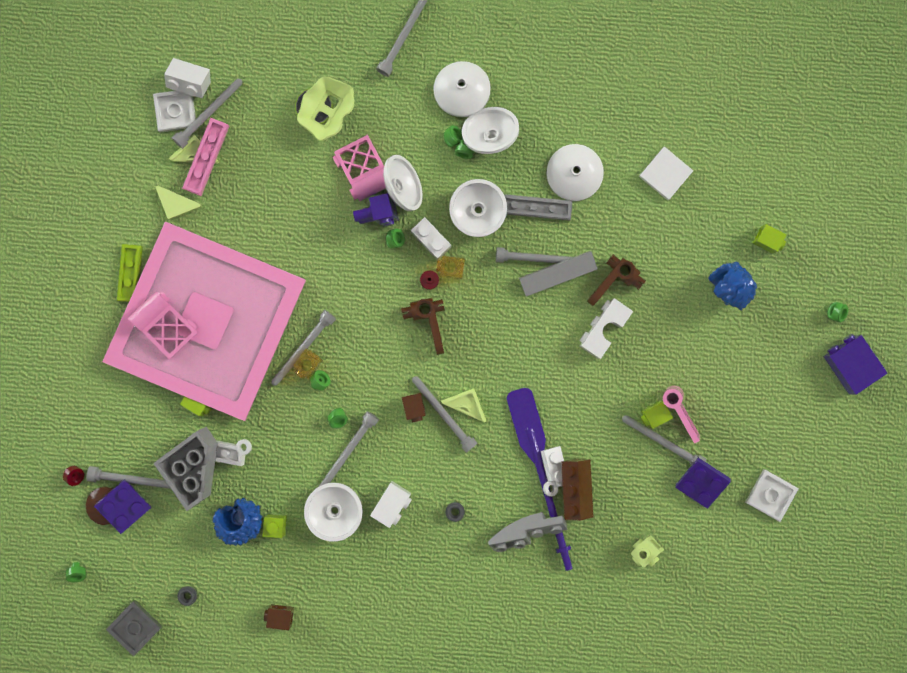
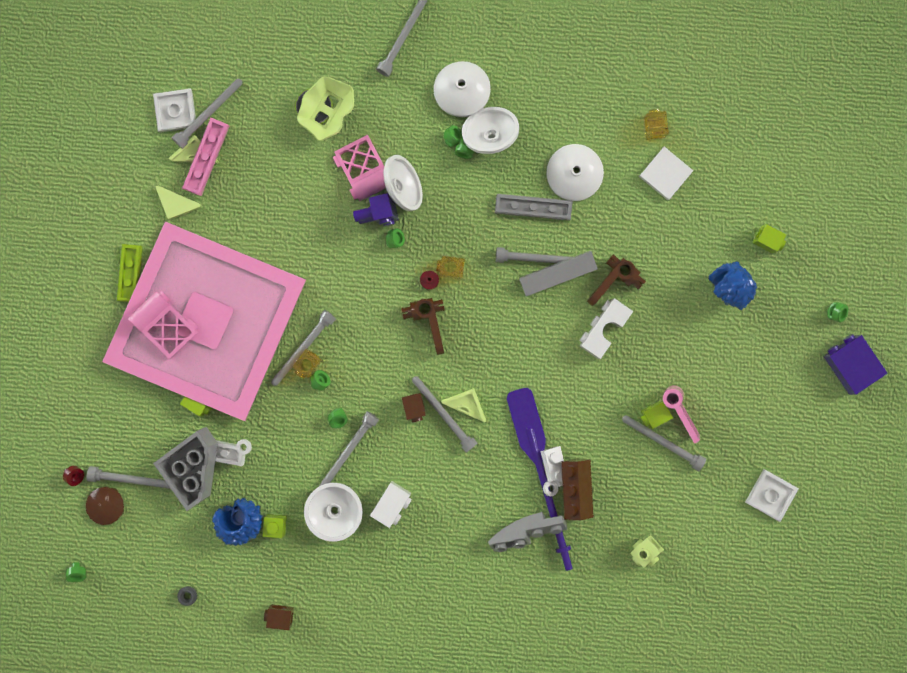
(122, 506): dark purple plate -> none
(134, 628): flat silver plate -> none
(187, 78): white brick -> none
(431, 238): white brick -> none
(459, 516): dark grey plate -> none
(478, 194): white dish -> none
(656, 124): none -> clear yellow brick
(703, 483): dark purple plate -> none

